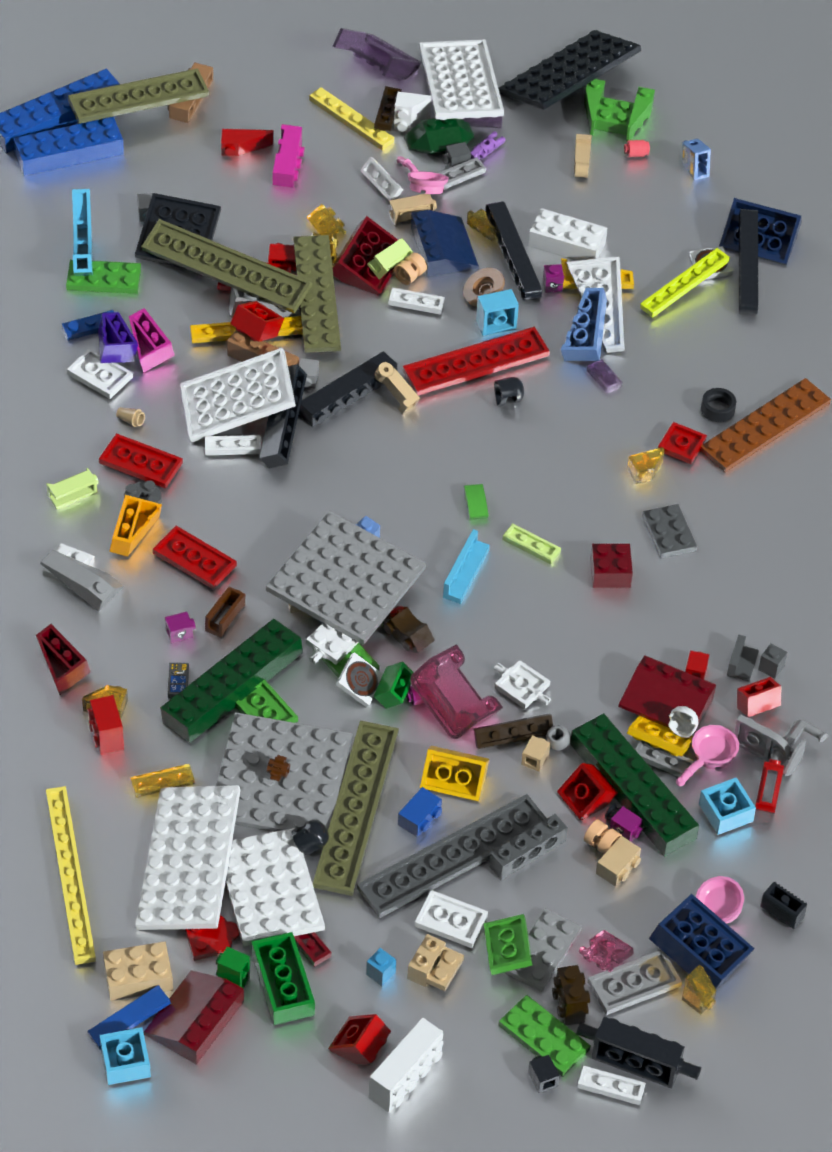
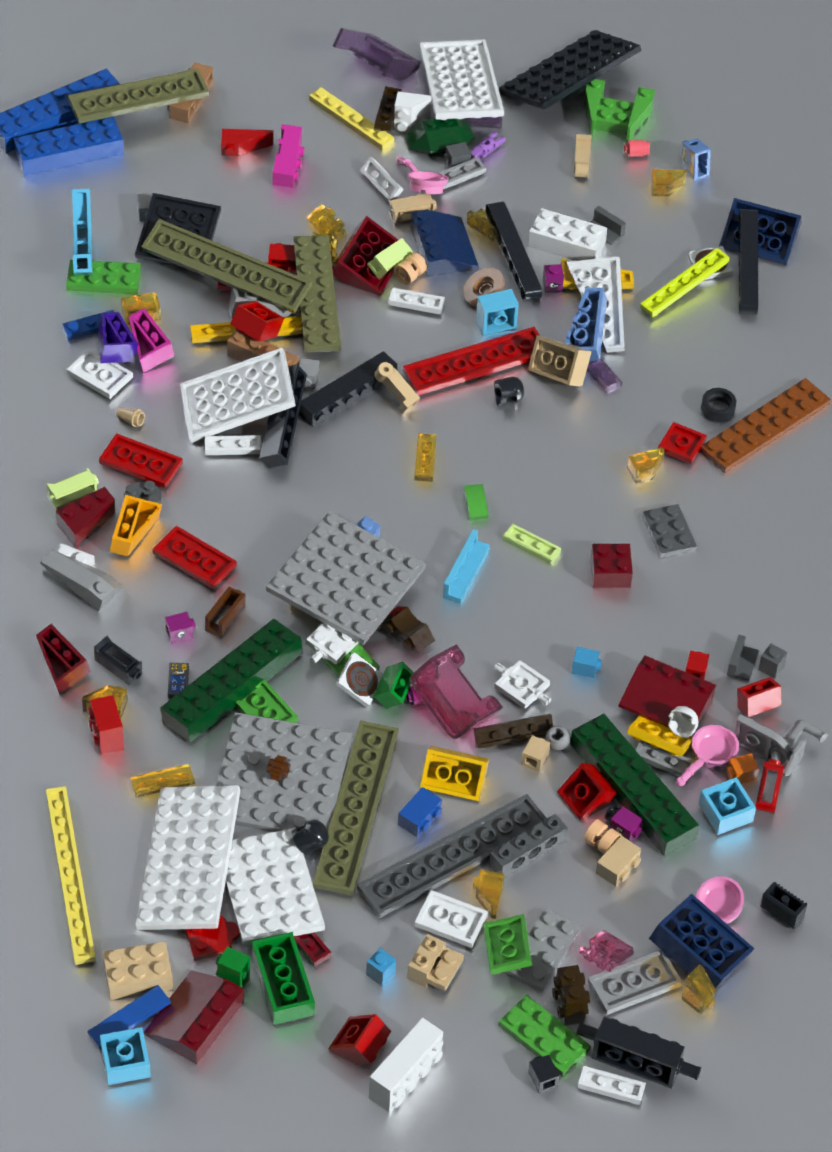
(85, 515): none -> dark red wedge
(127, 674): none -> black window
(133, 304): none -> clear yellow brick
(425, 457): none -> clear yellow plate
(489, 890): none -> clear yellow slope
(559, 361): none -> tan slope
(586, 662): none -> dark azure brick
(614, 225): none -> dark grey panel
(667, 181): none -> clear yellow slope
(743, 768): none -> orange brick

